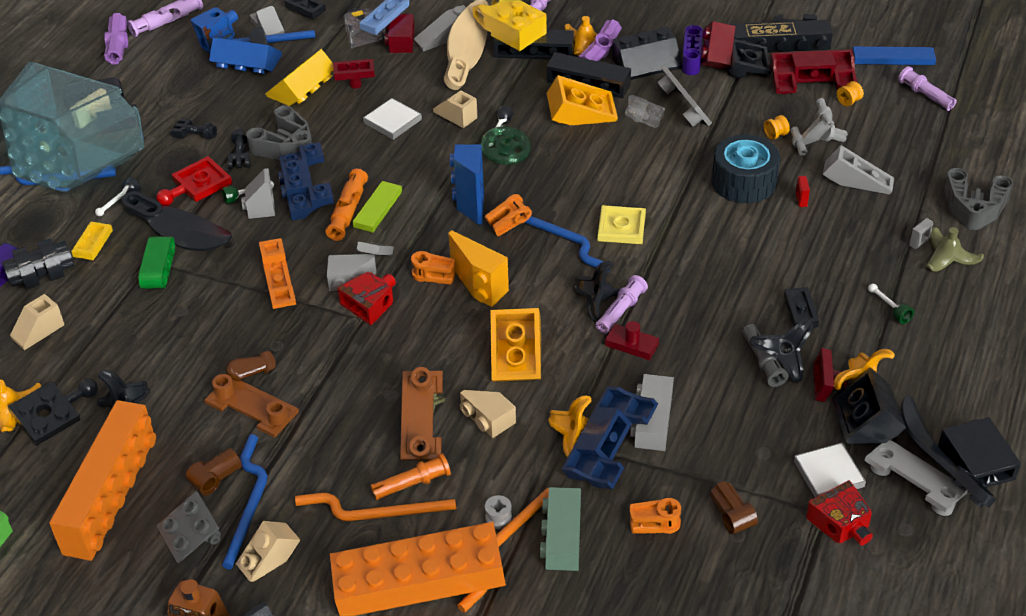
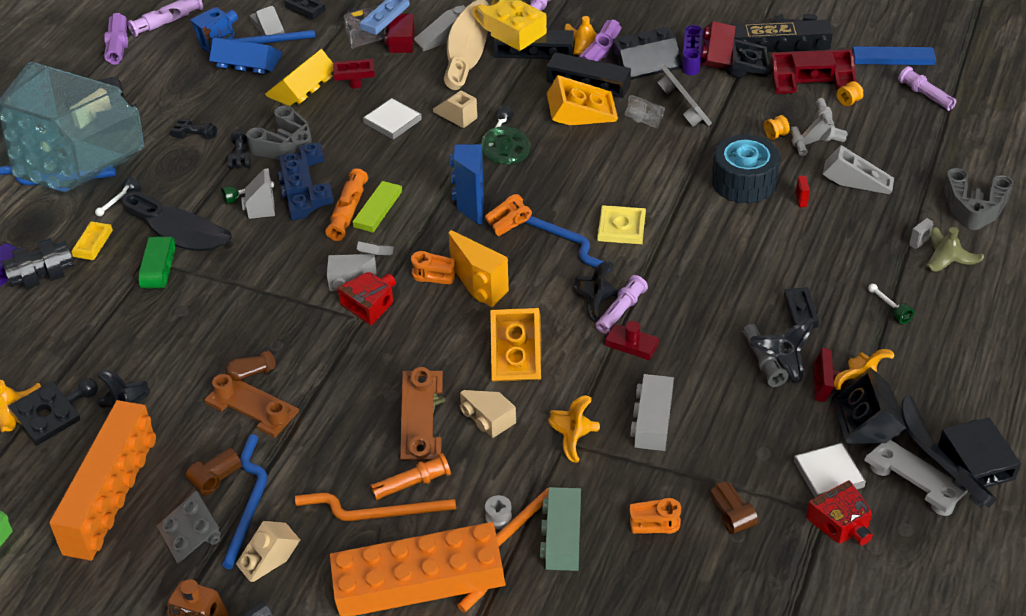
(36, 322): tan slope -> none
(196, 181): red plate -> none
(258, 36): black brick -> none
(277, 273): orange slope -> none
(603, 435): dark blue bracket -> none

